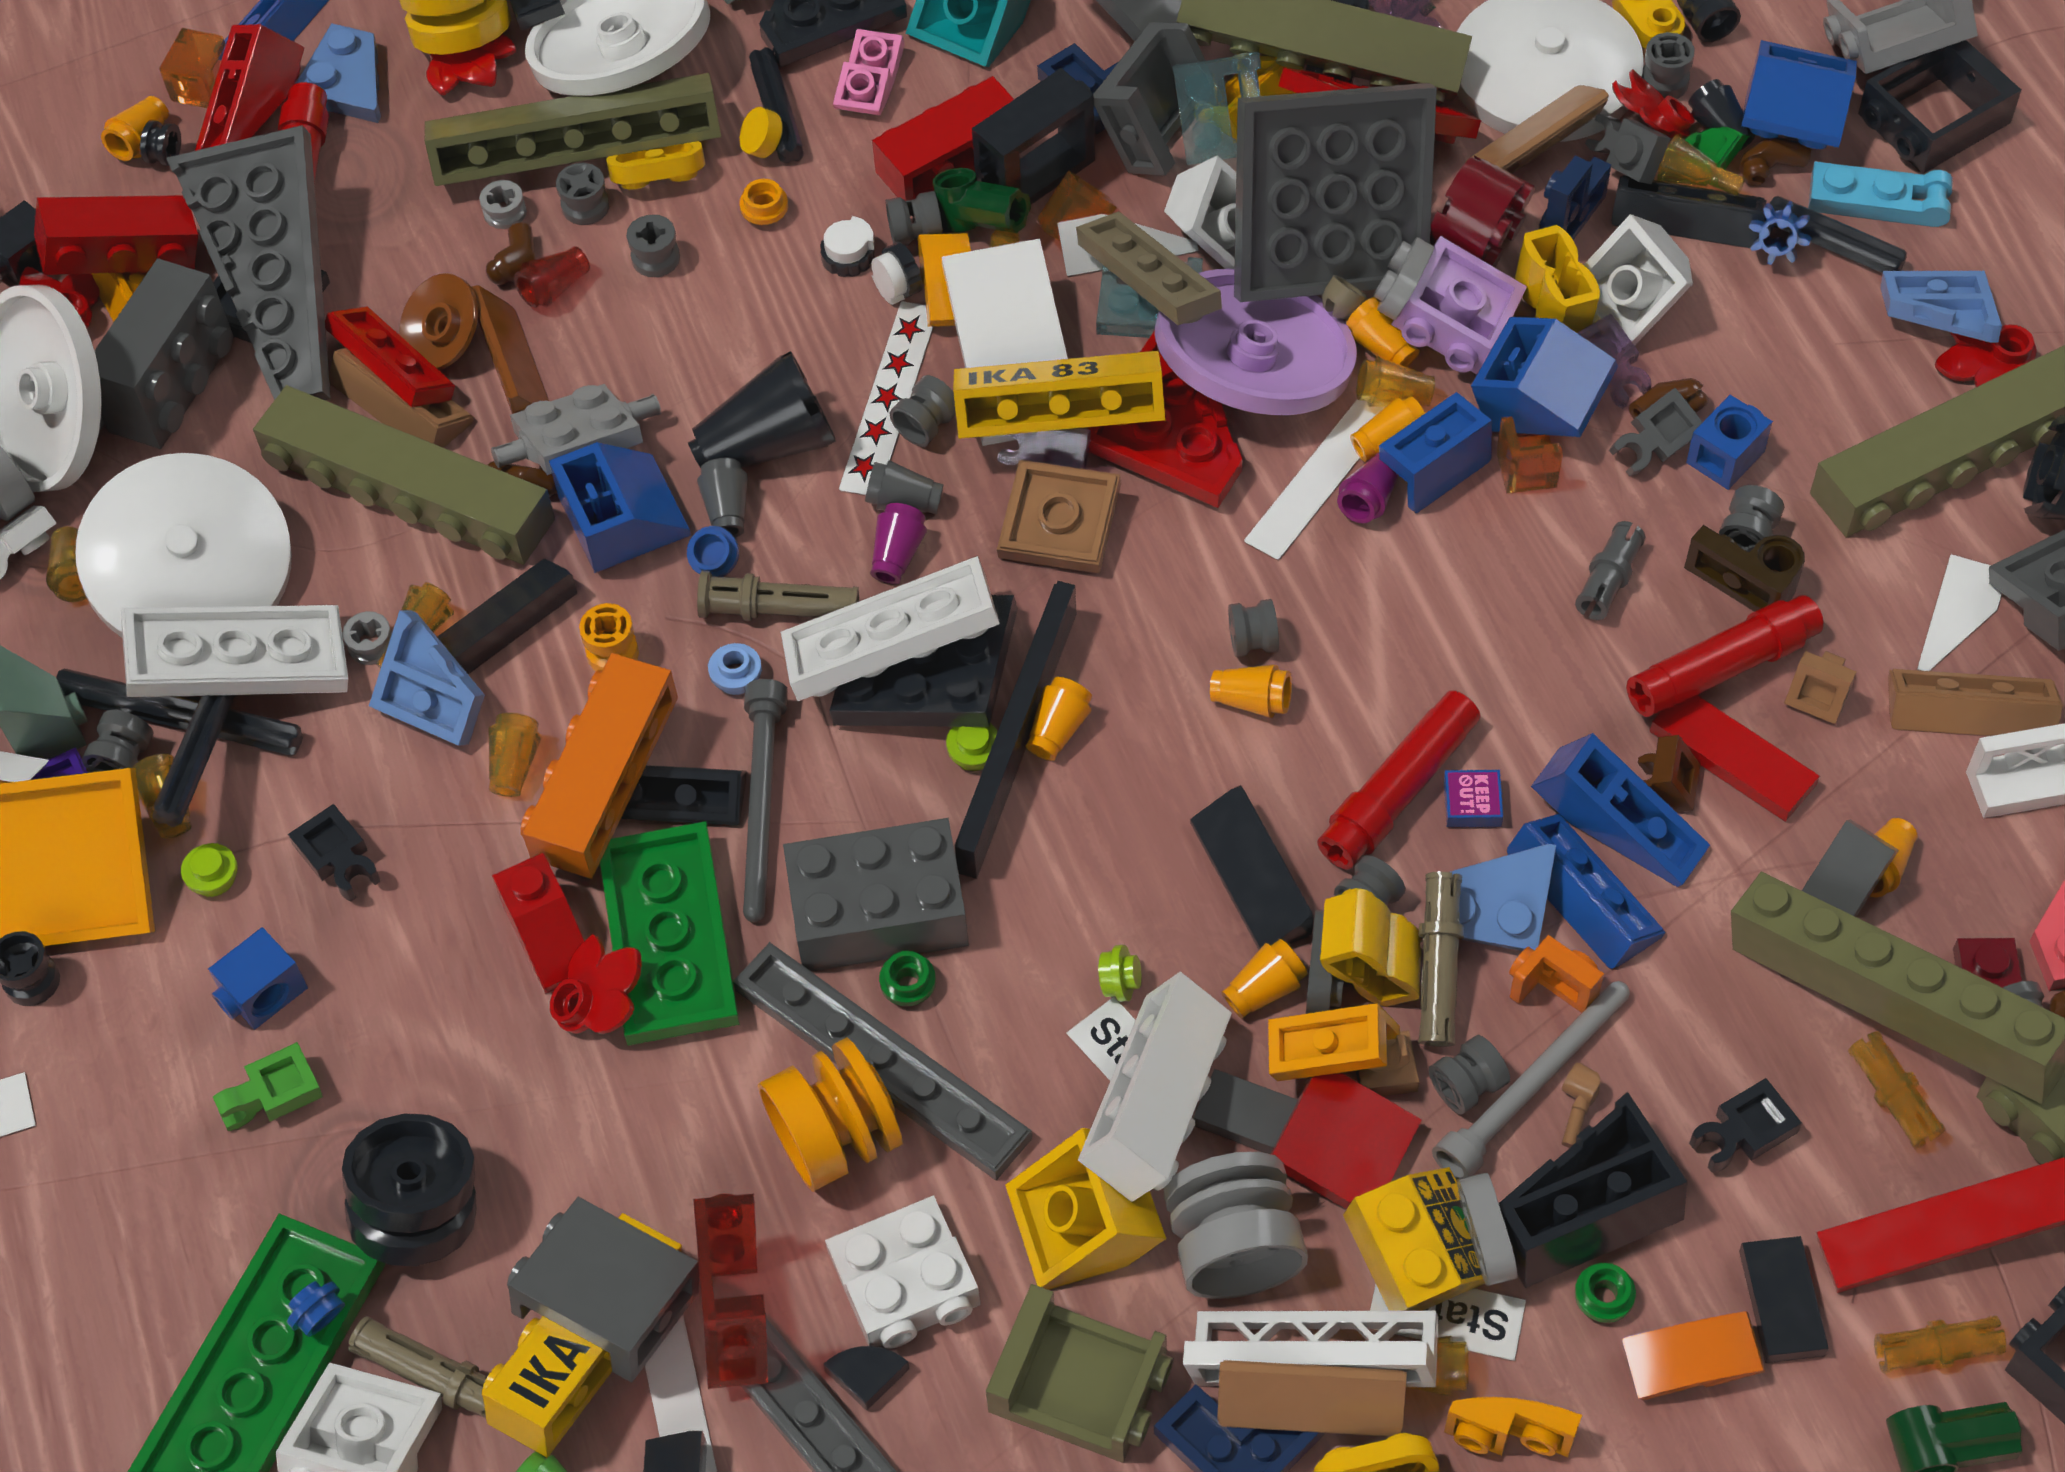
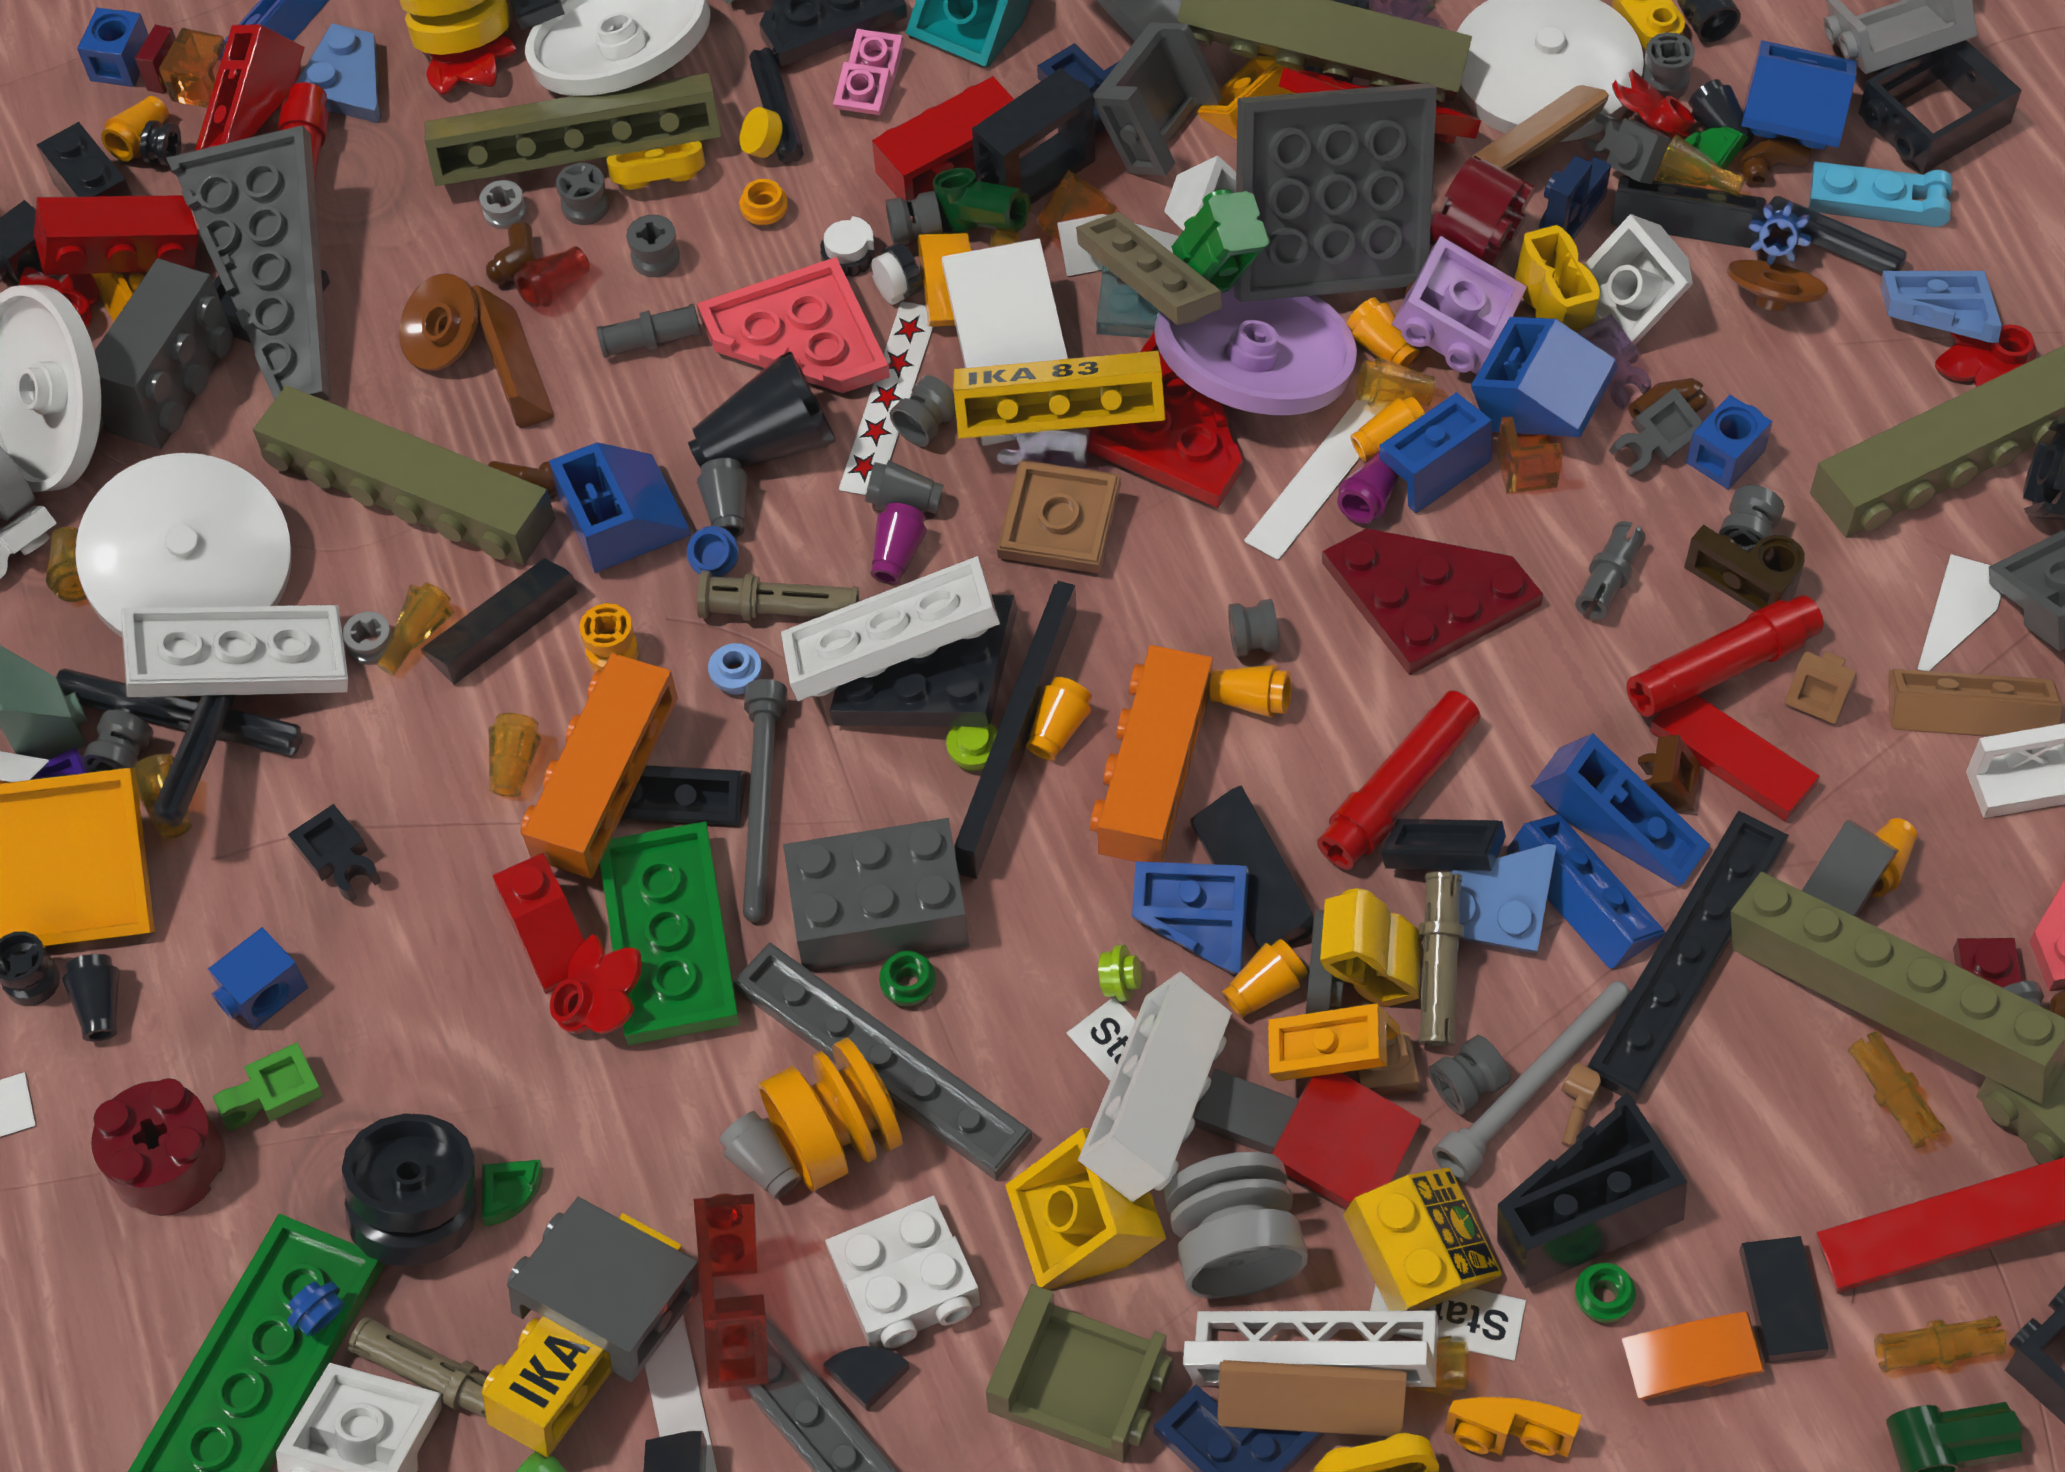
(80, 165): none -> black brick
(93, 993): none -> black cone
(111, 46): none -> blue brick
(152, 55): none -> dark red plate
(157, 1147): none -> dark red brick
(209, 869): lime plate -> none
(389, 356): red tile -> none
(426, 683): medium blue wing -> none
(432, 422): medium nougat slope -> none
(508, 1189): none -> green tile
(574, 422): light grey plate -> none
(648, 330): none -> dark grey pin
(759, 1153): none -> light grey cone
(801, 313): none -> coral plate
(1154, 755): none -> orange brick
(1195, 908): none -> blue wing
(1205, 105): clear light blue plate -> none
(1222, 237): none -> green brick
(1341, 297): dark tan hinge -> none
(1375, 877): dark grey wheel -> none
(1397, 287): light grey plate -> none
(1428, 593): none -> dark red plate
(1444, 844): none -> black tile
(1473, 798): tile -> none
(1487, 1229): light grey beam -> none
(1562, 971): orange bracket -> none
(1684, 958): none -> black tile
(1750, 1121): black plate -> none
(1776, 283): none -> dark orange dish

